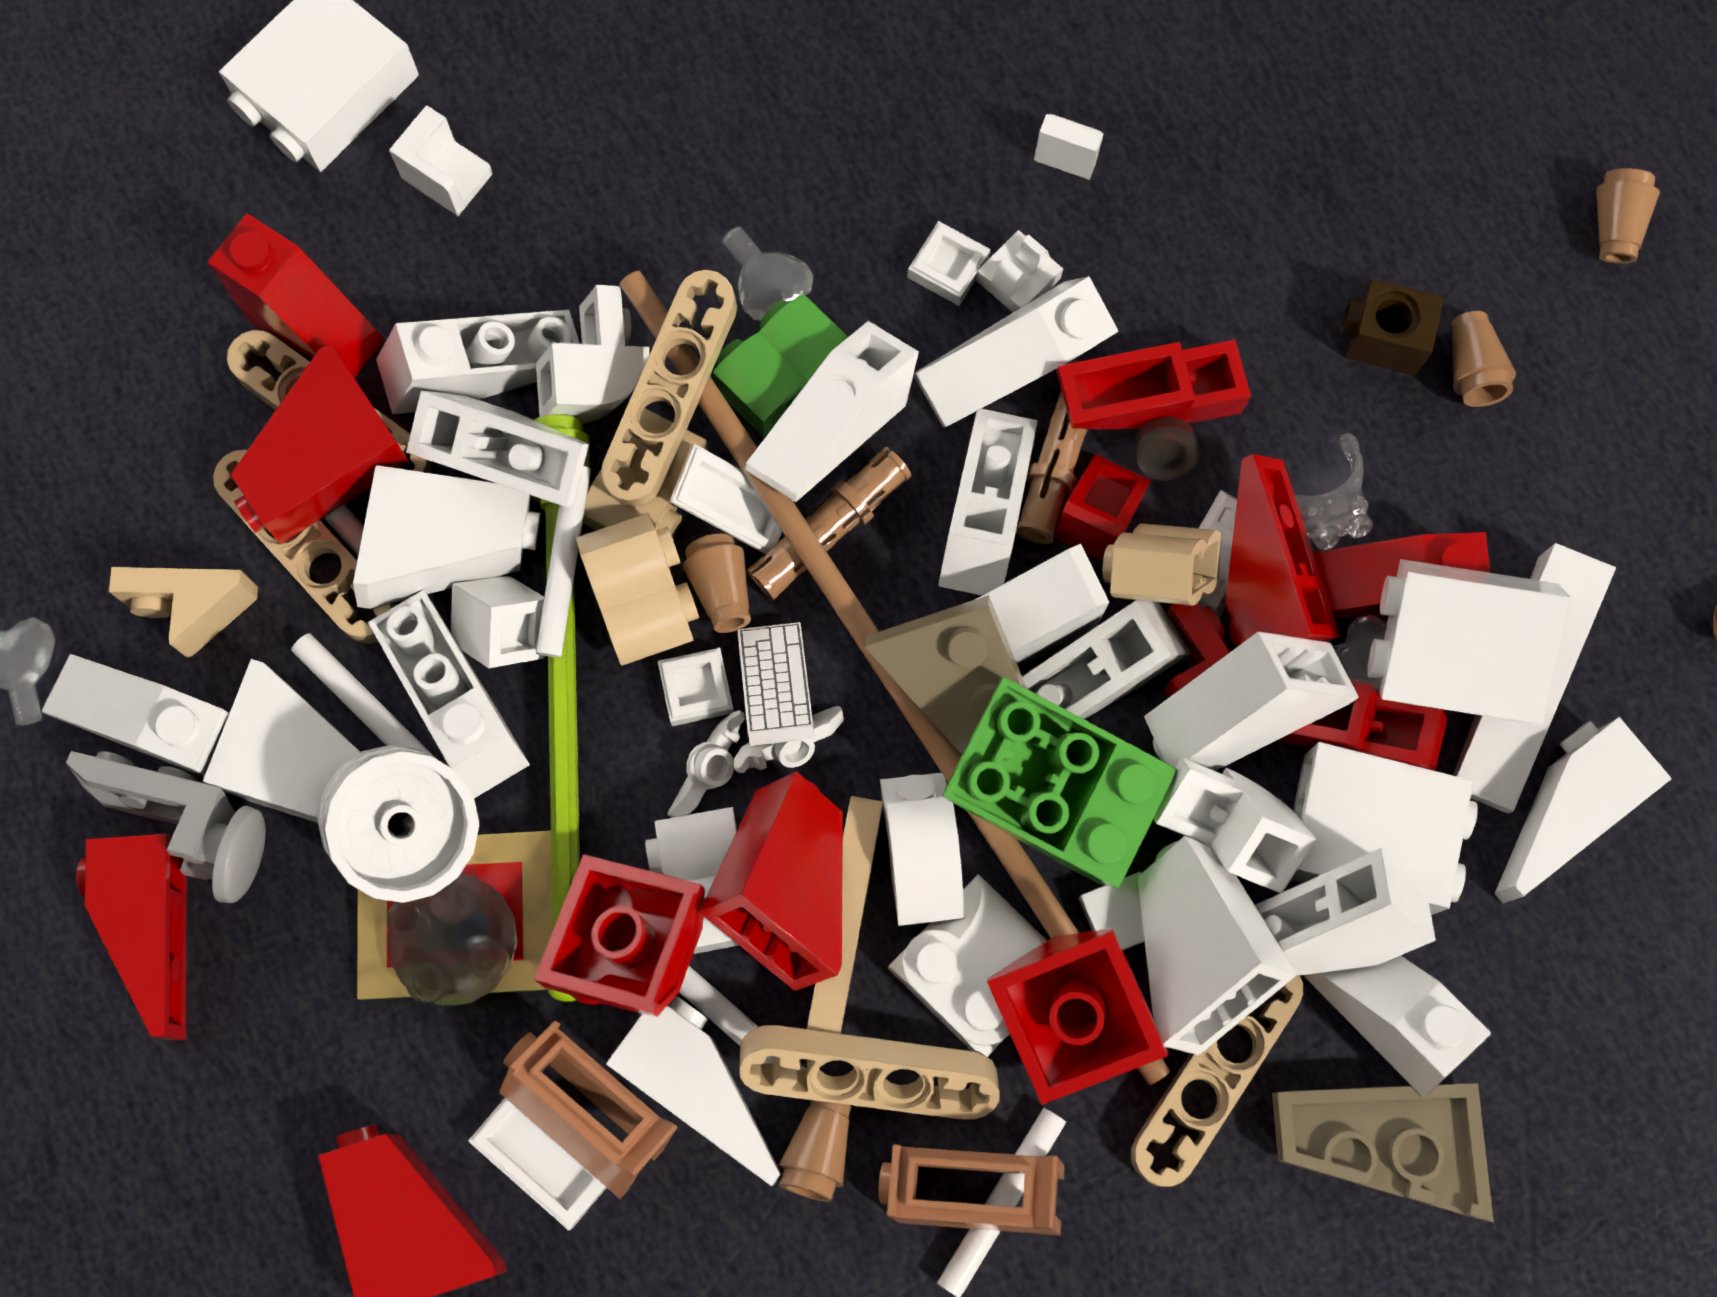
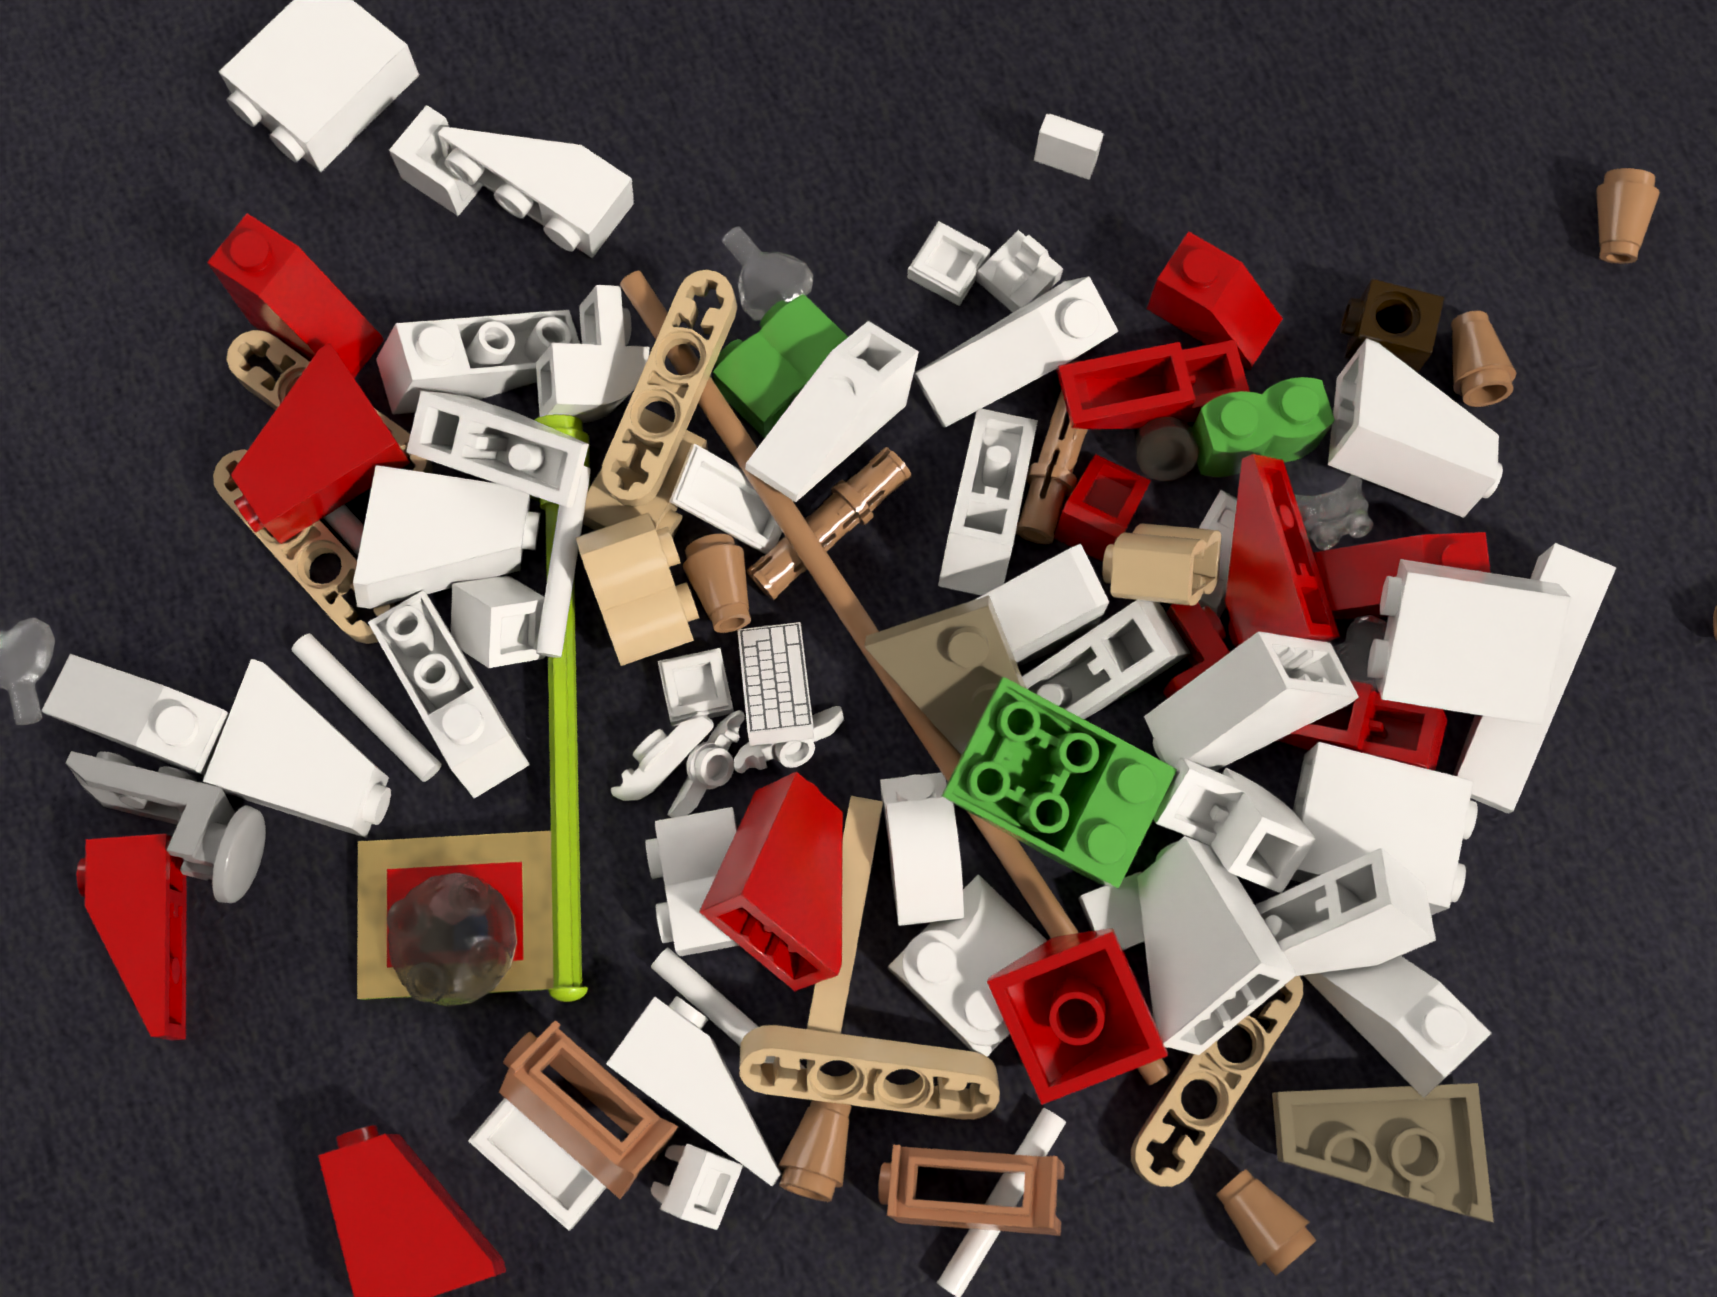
(199, 600): tan slope -> none
(436, 836): white wheel -> none
(550, 181): none -> white slope
(623, 937): red slope -> none
(660, 756): none -> white piece
(699, 1185): none -> white tile
(1214, 299): none -> red slope
(1265, 1222): none -> medium nougat cone
(1278, 424): none -> bright green brick
(1410, 434): none -> white slope
(1579, 800): white slope -> none

